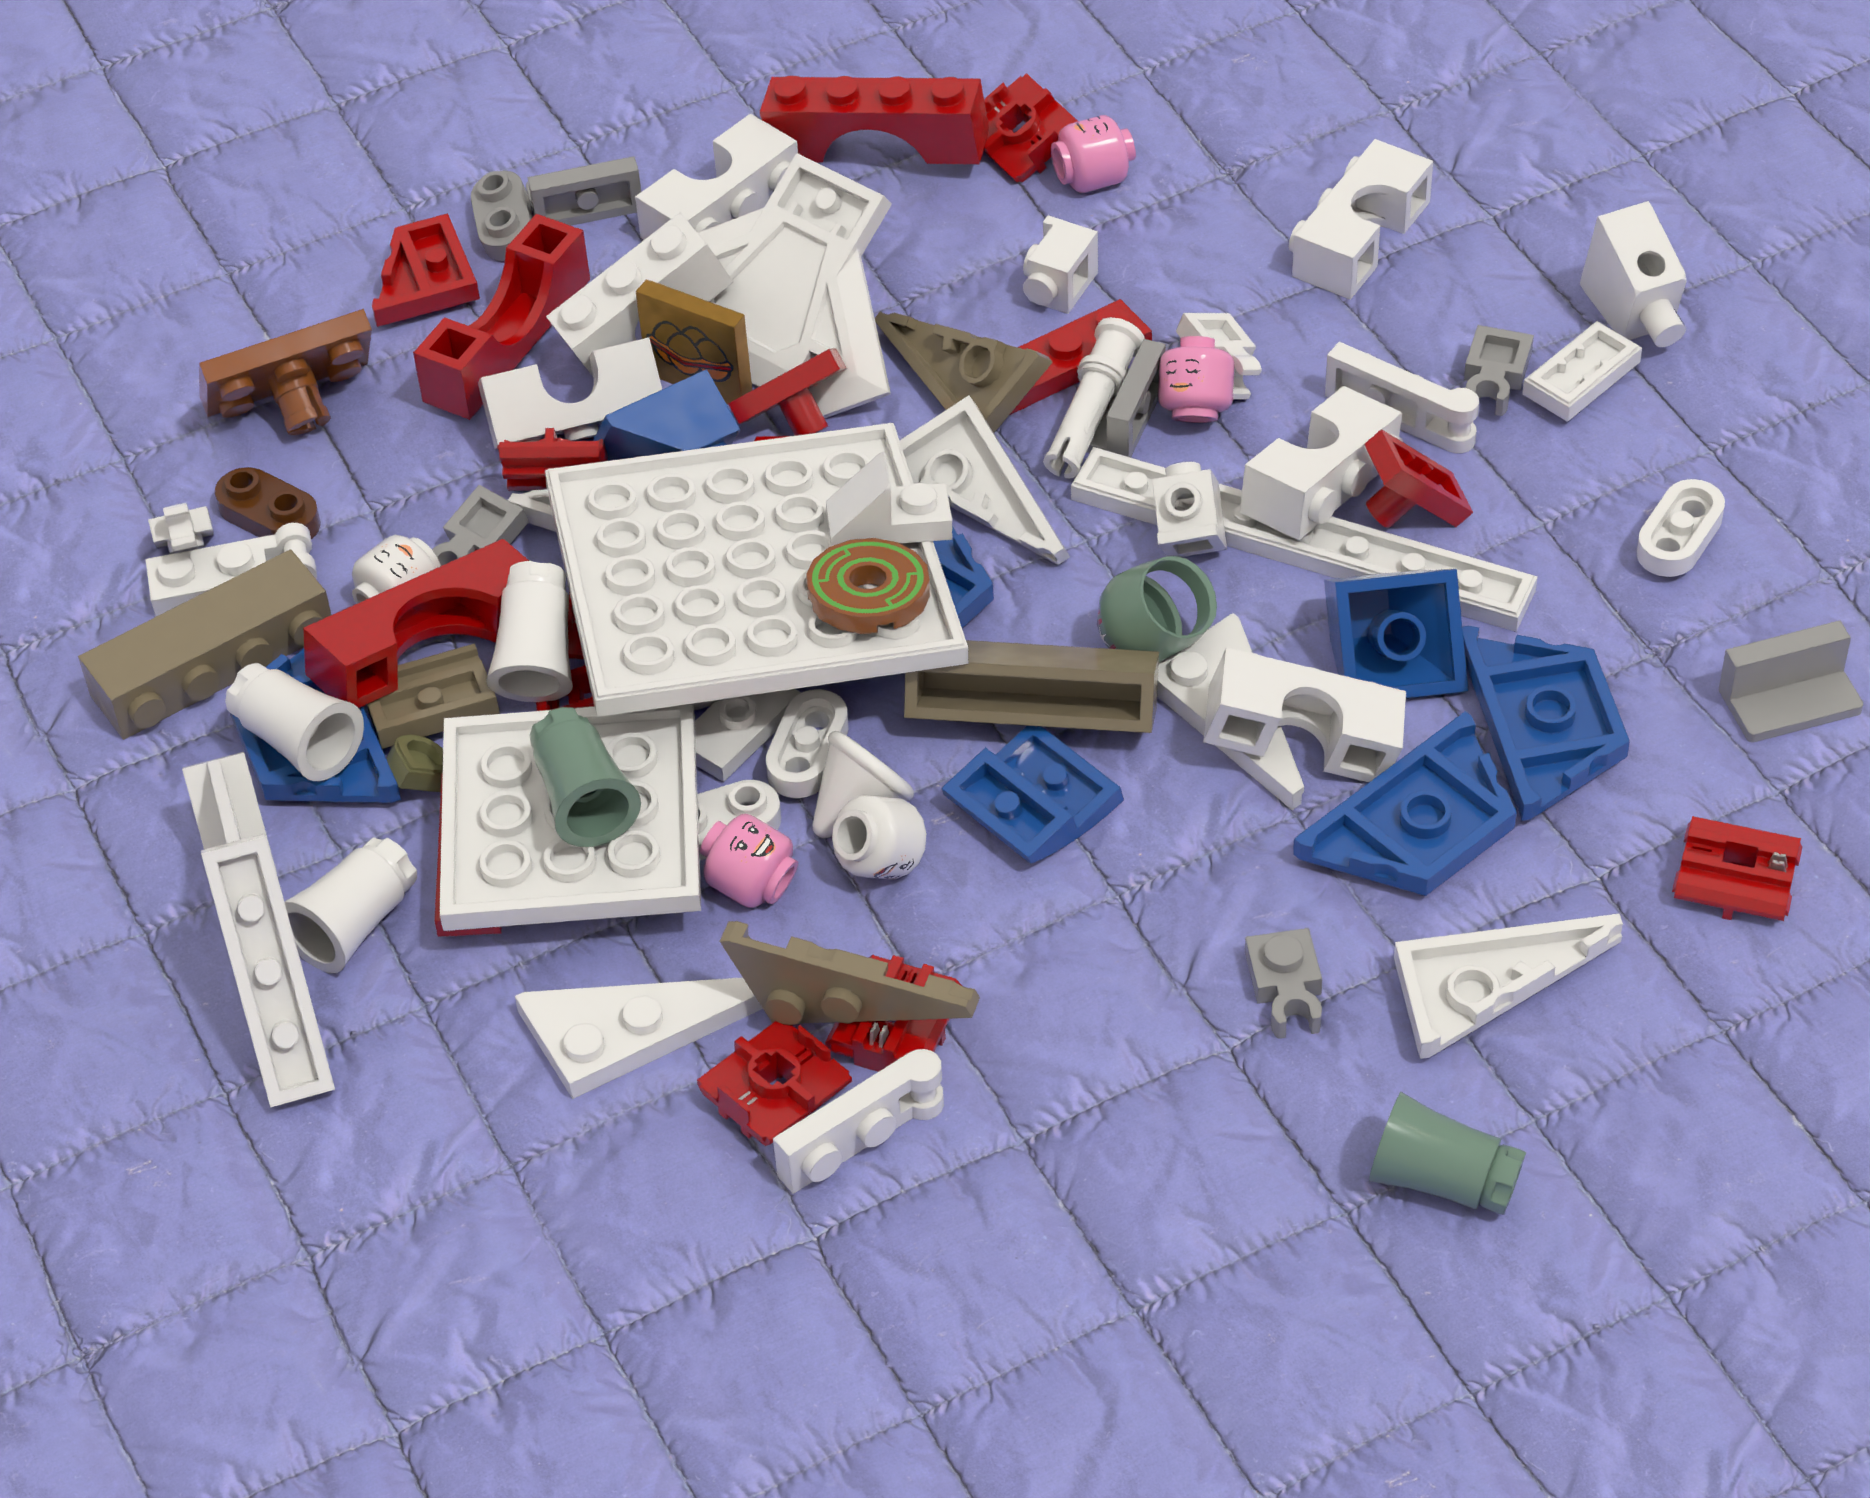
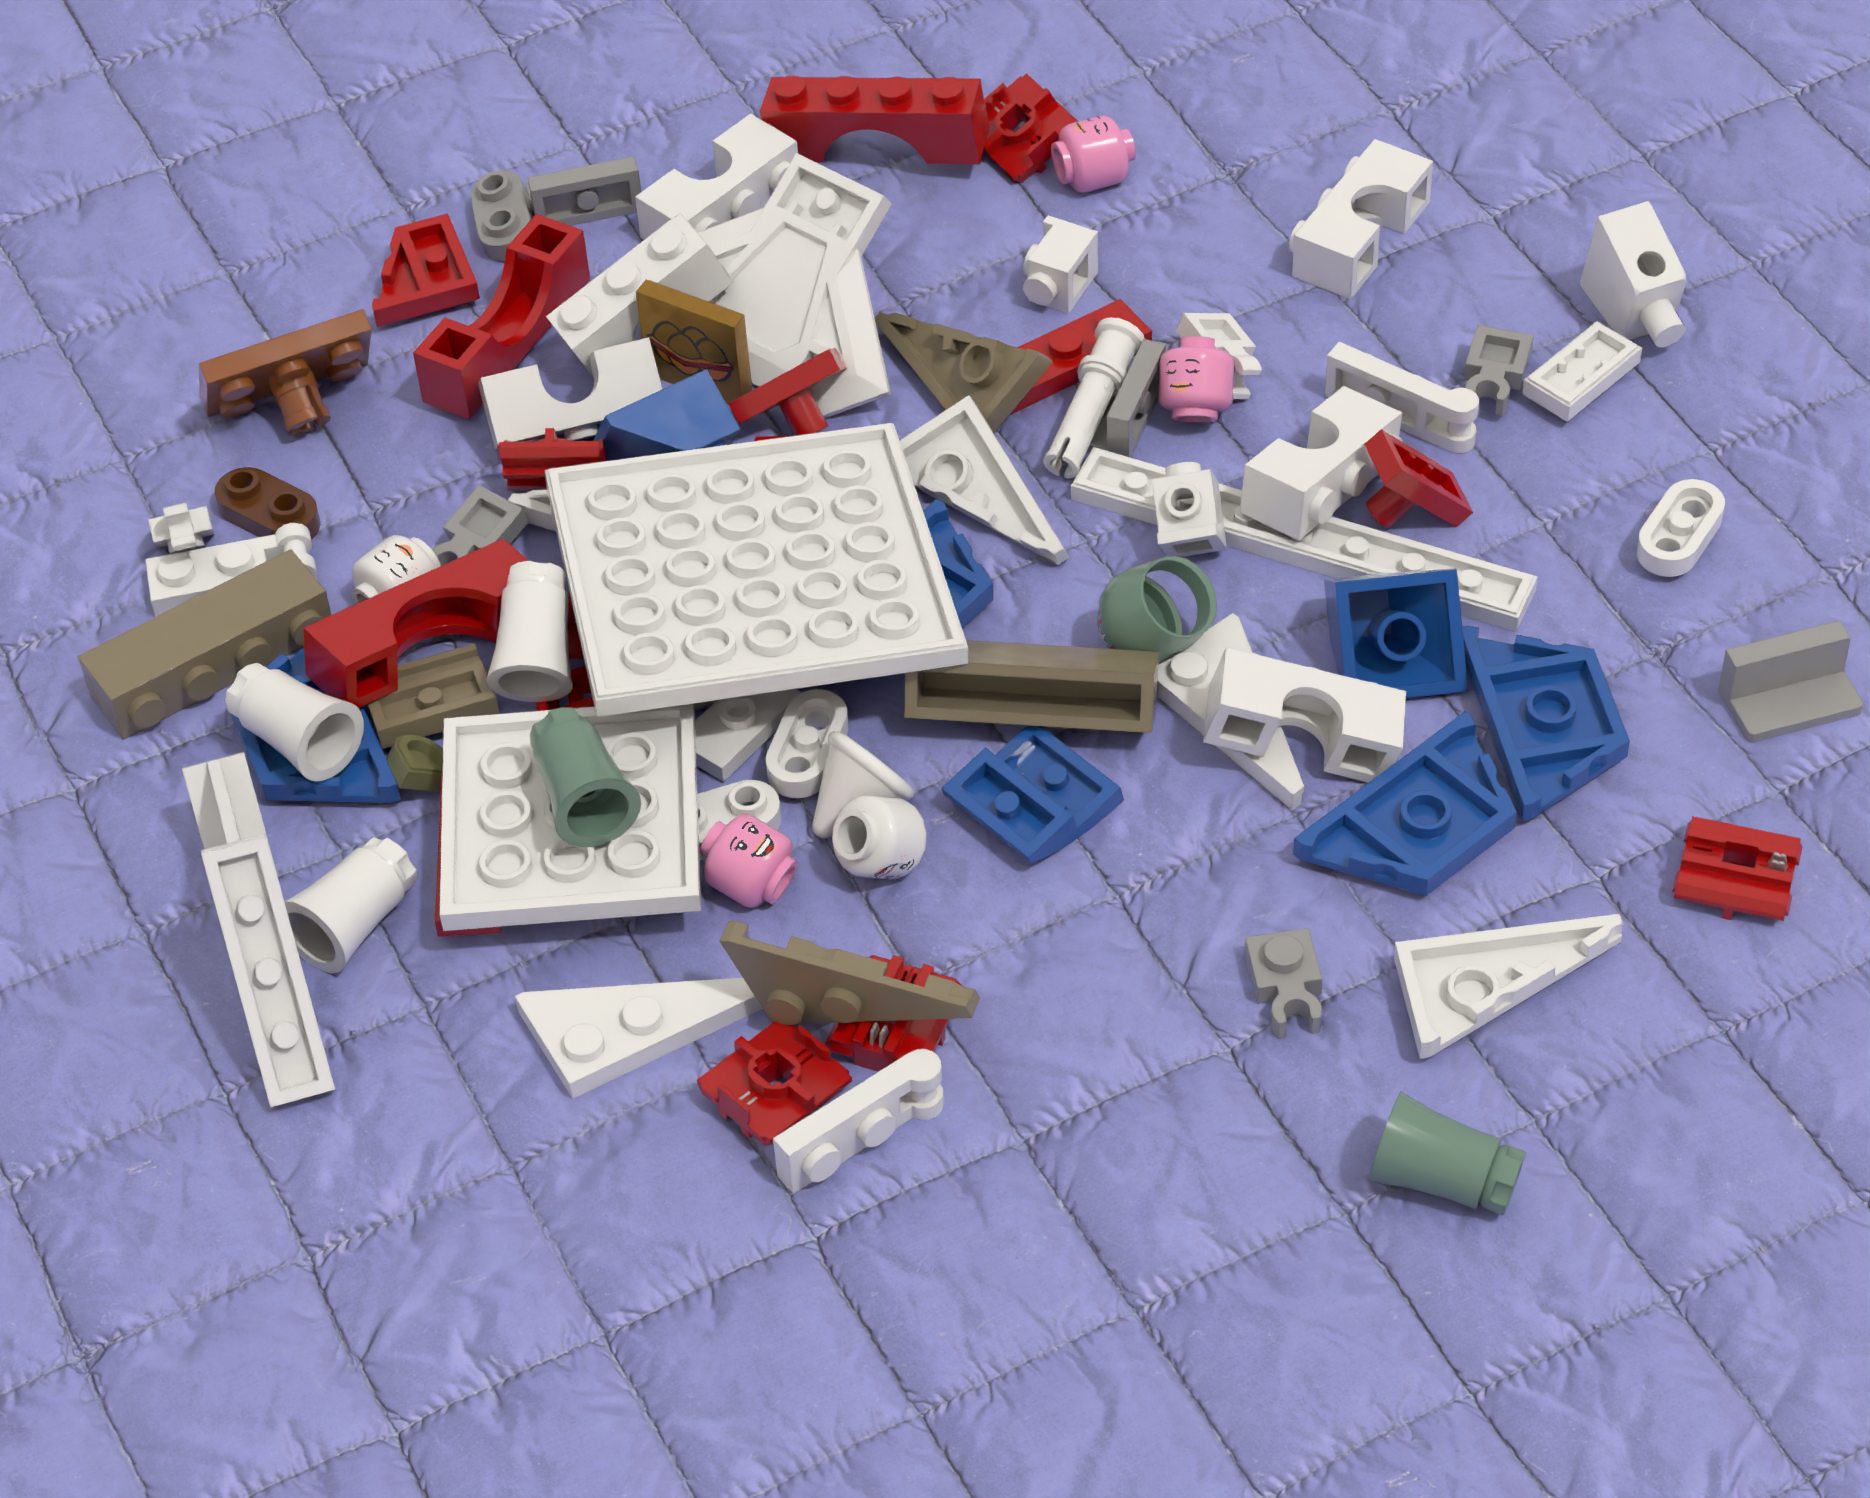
(856, 562): dark orange tile -> none
(874, 509): white slope -> none

